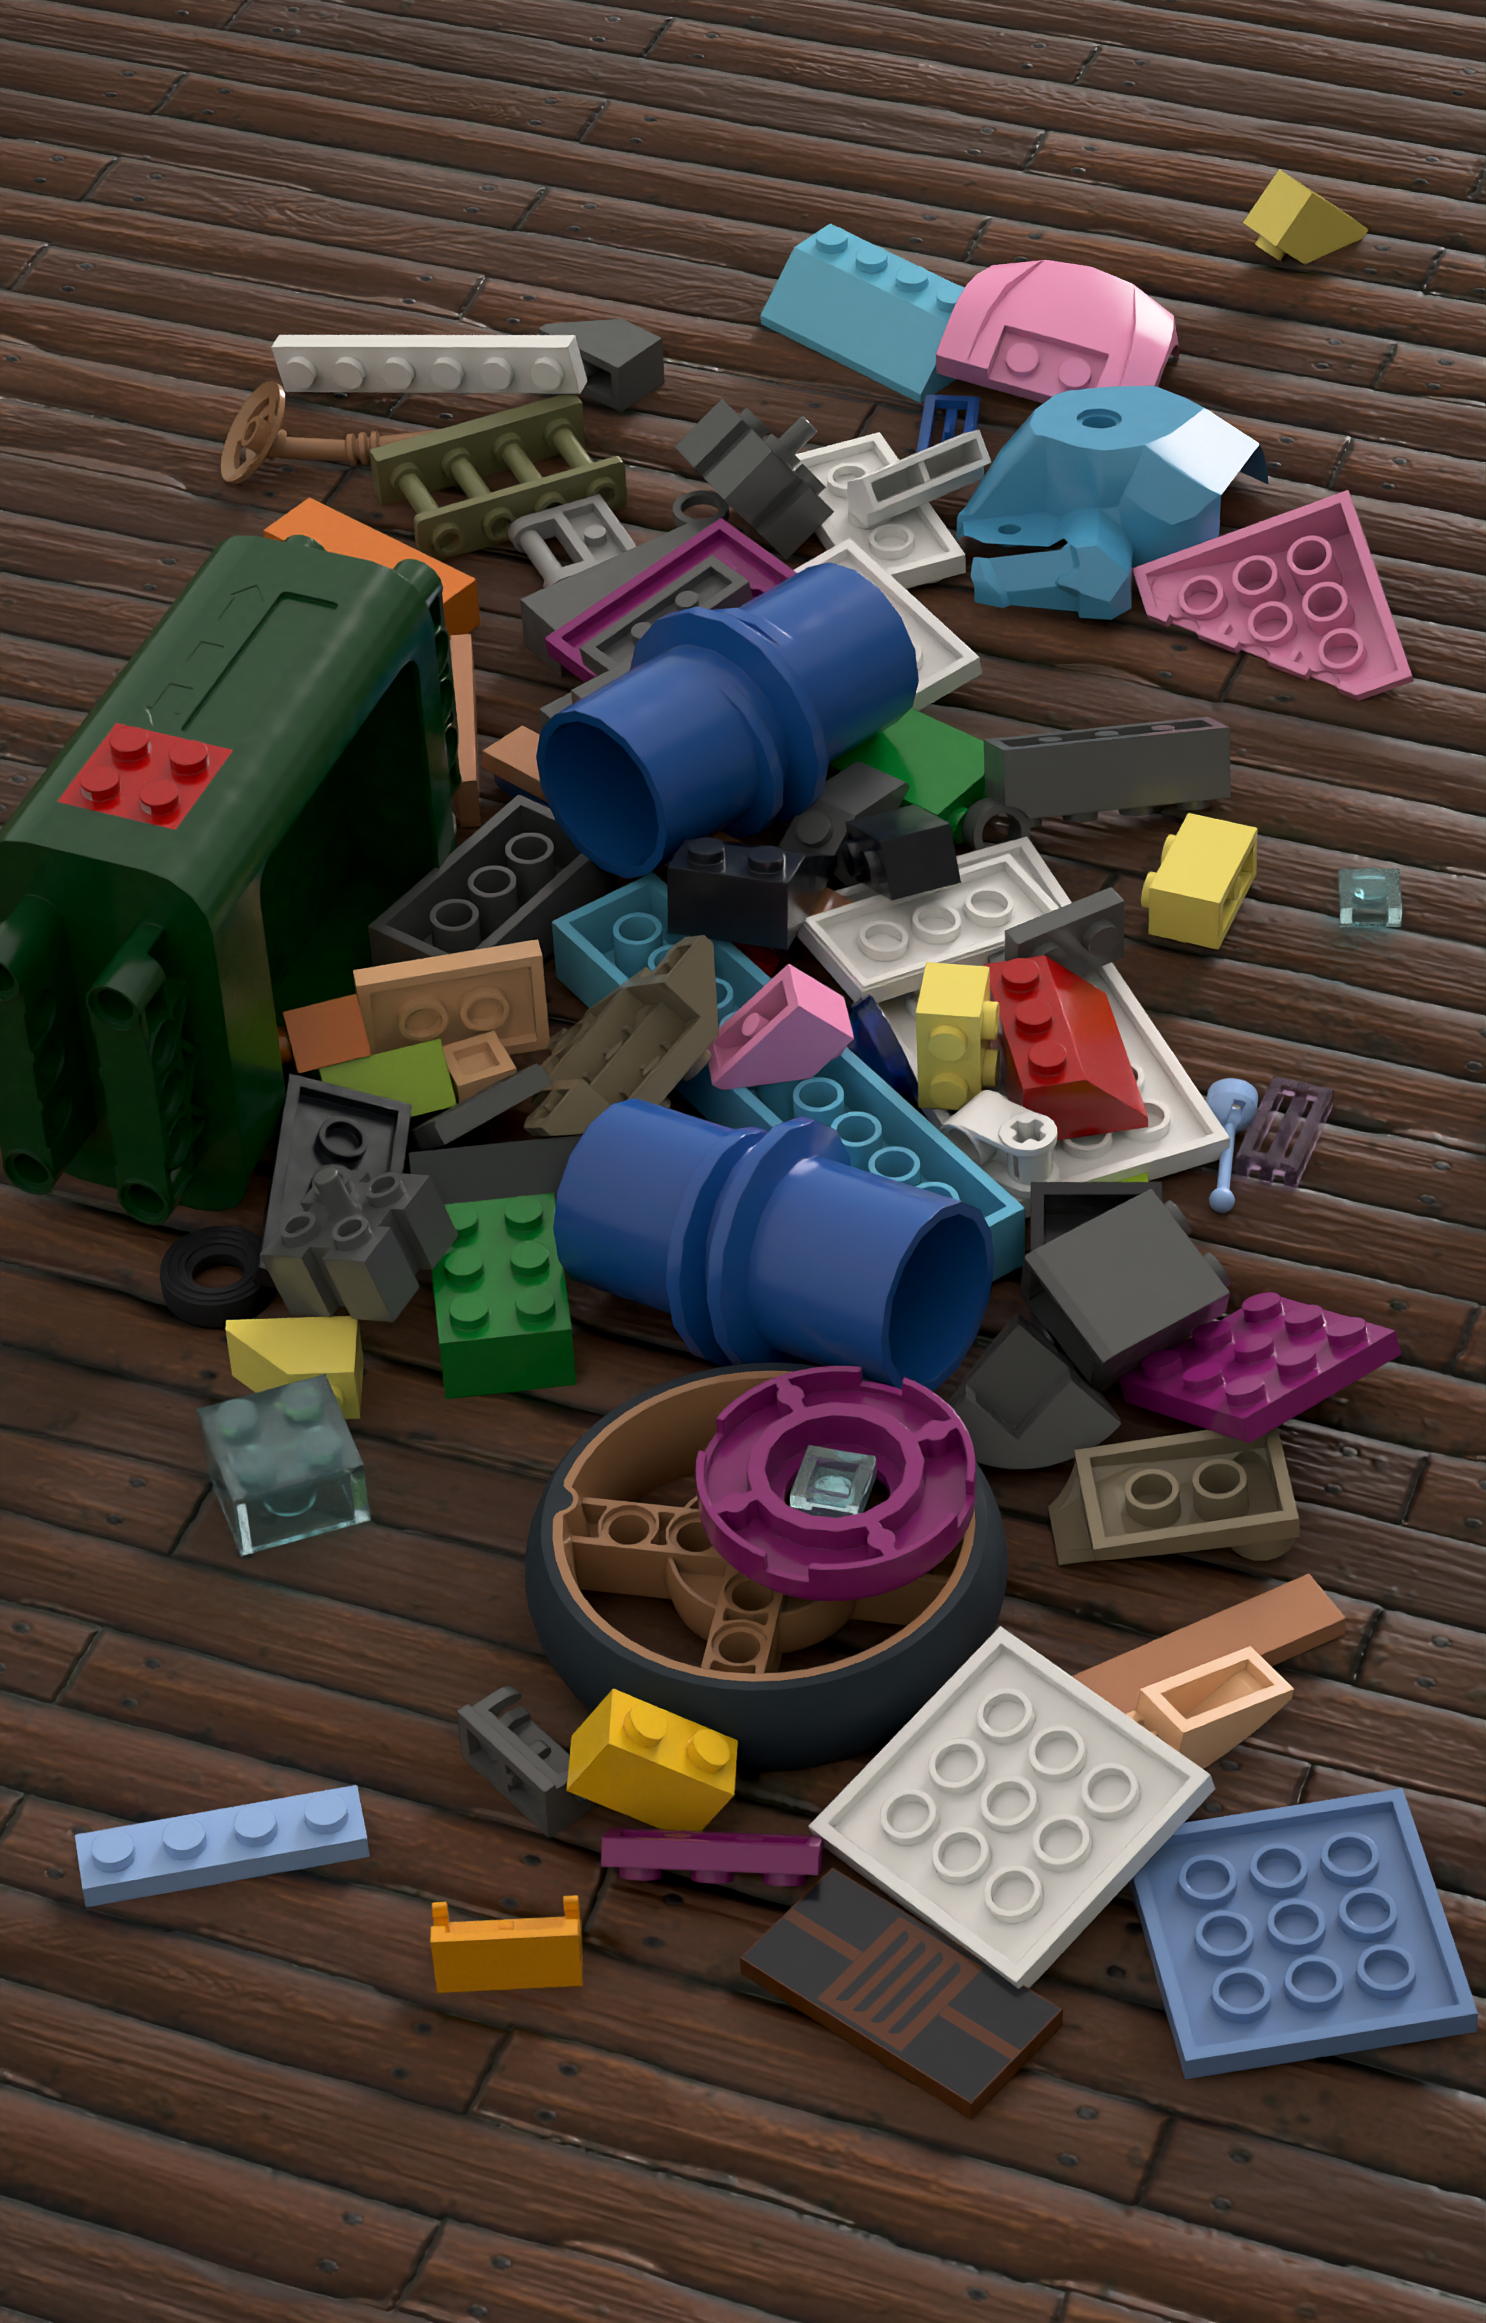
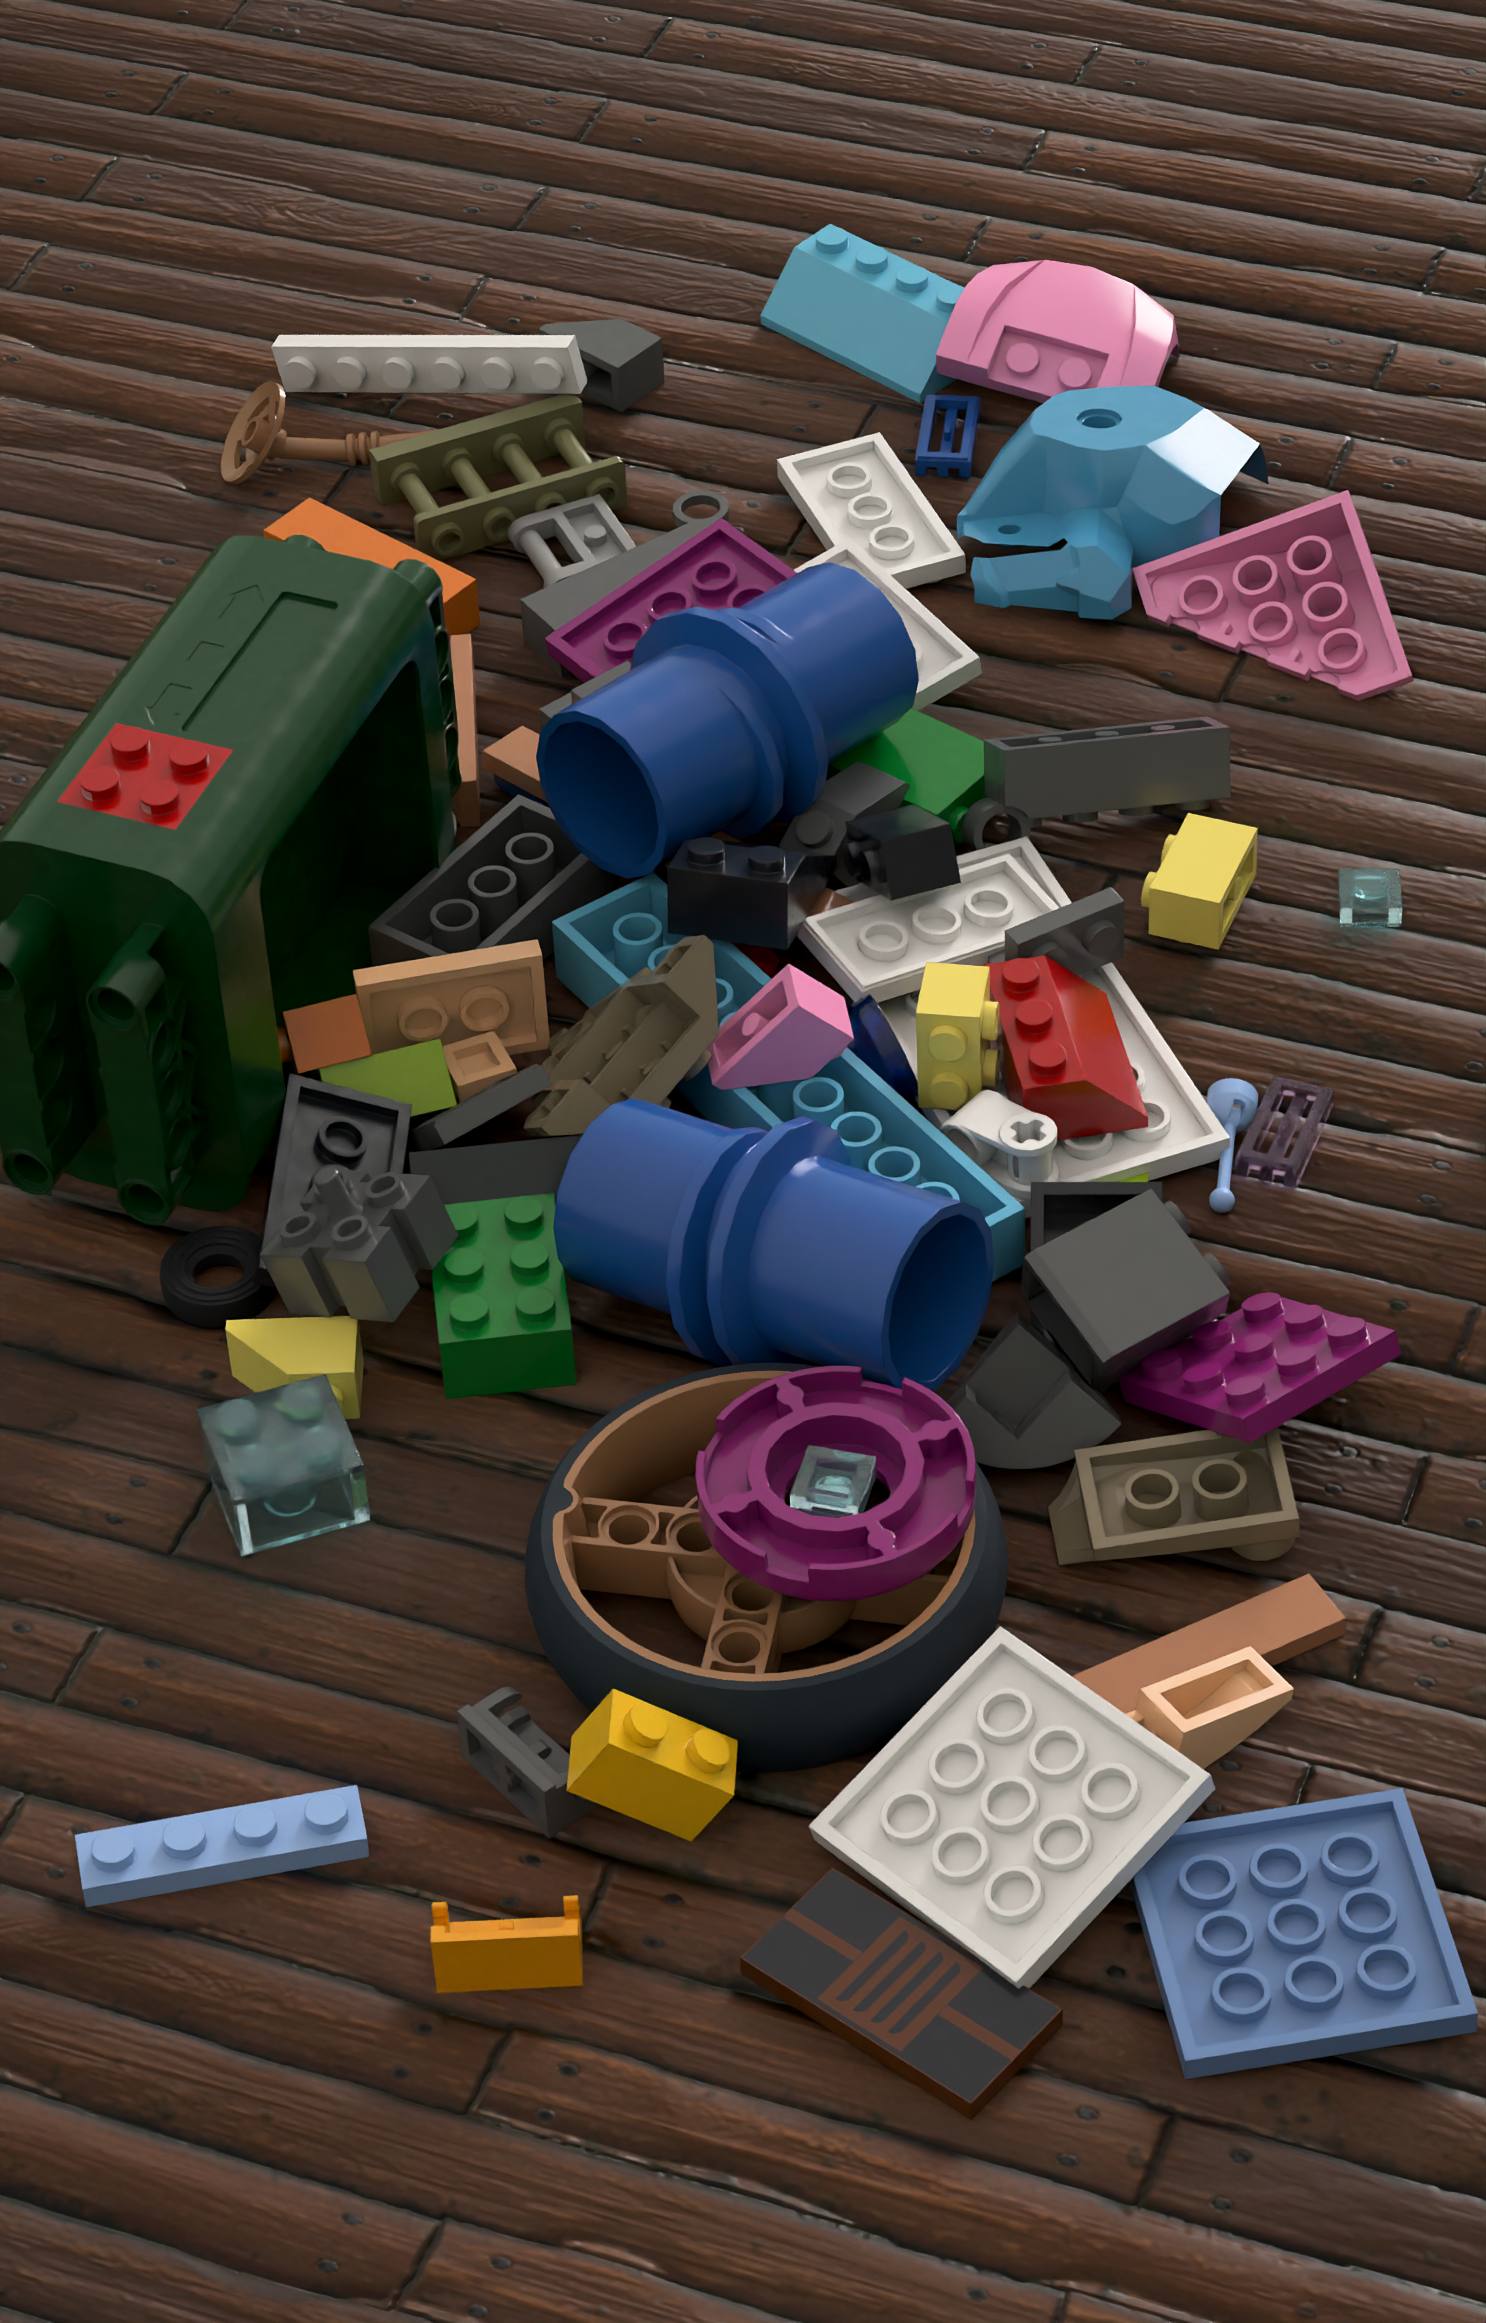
(706, 586): dark grey plate -> none
(712, 1855): magenta plate -> none
(759, 474): dark grey brick -> none
(918, 478): white piece -> none
(1300, 222): light yellow slope -> none

